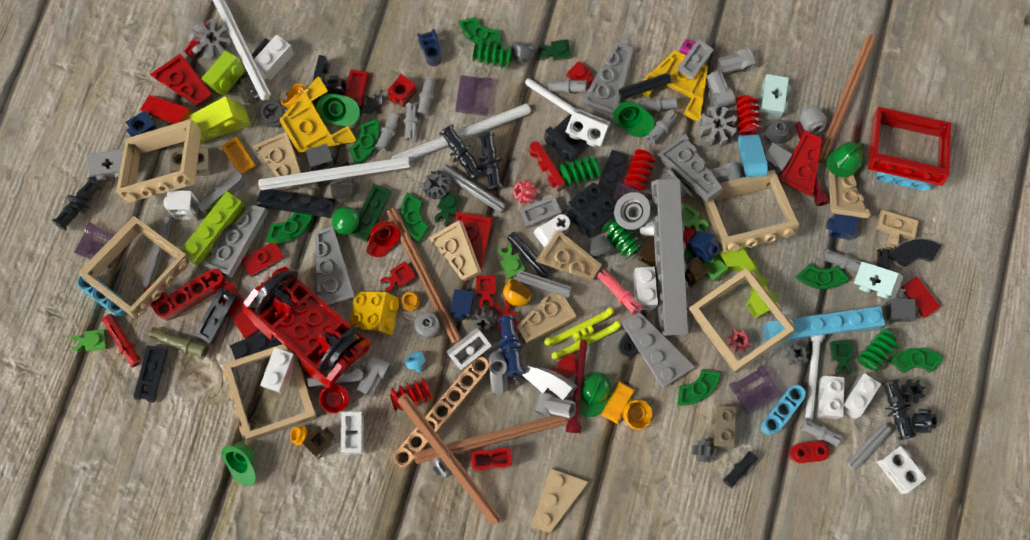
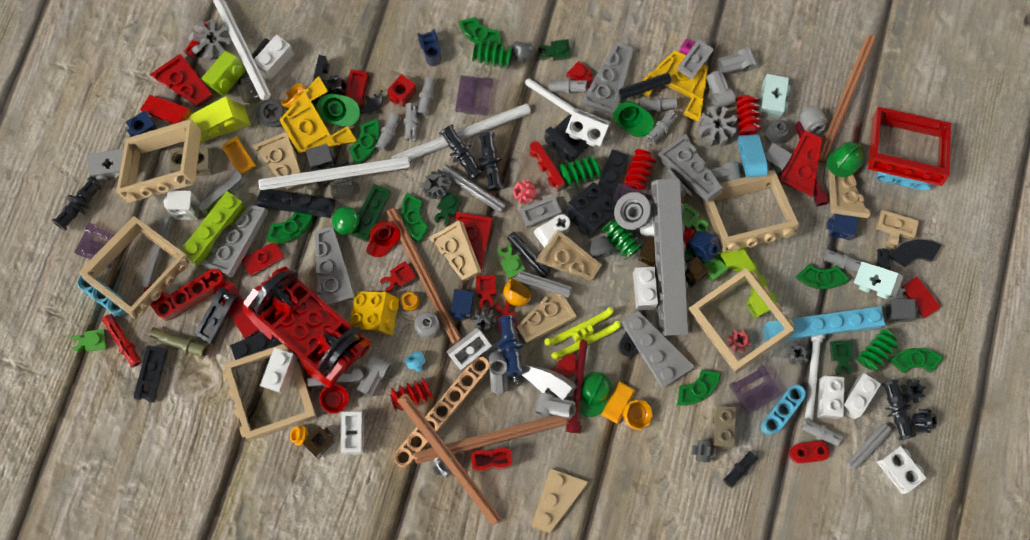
(239, 461): green piece -> none
(624, 297): coral pin -> none

